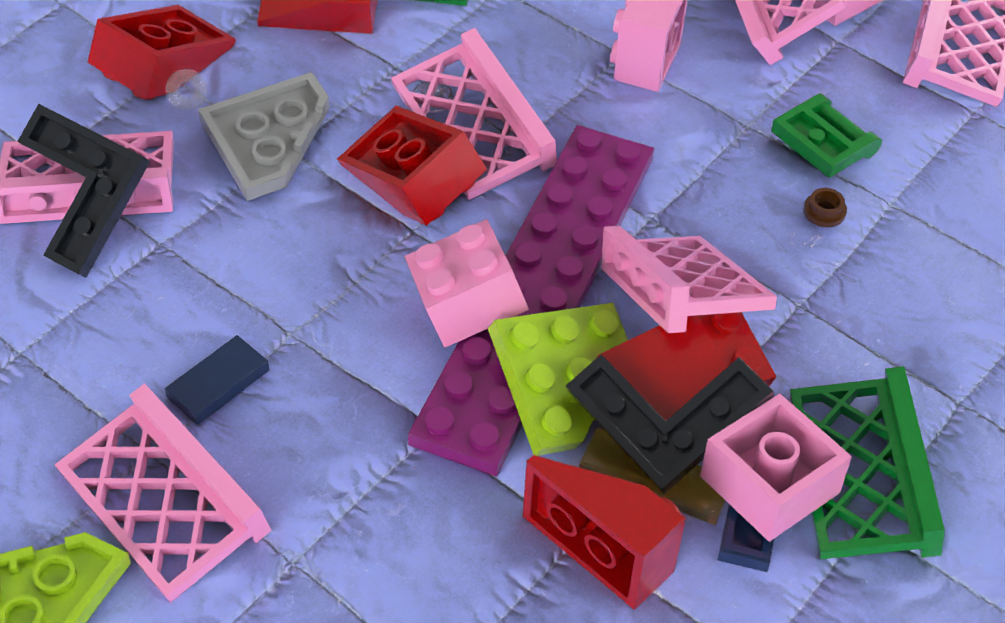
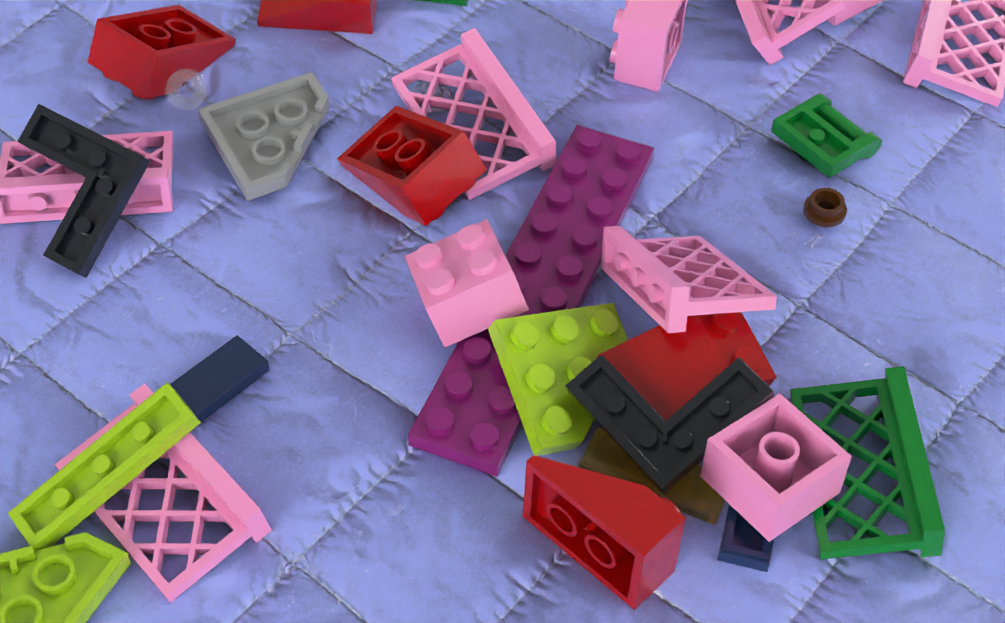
(103, 468): none -> lime plate

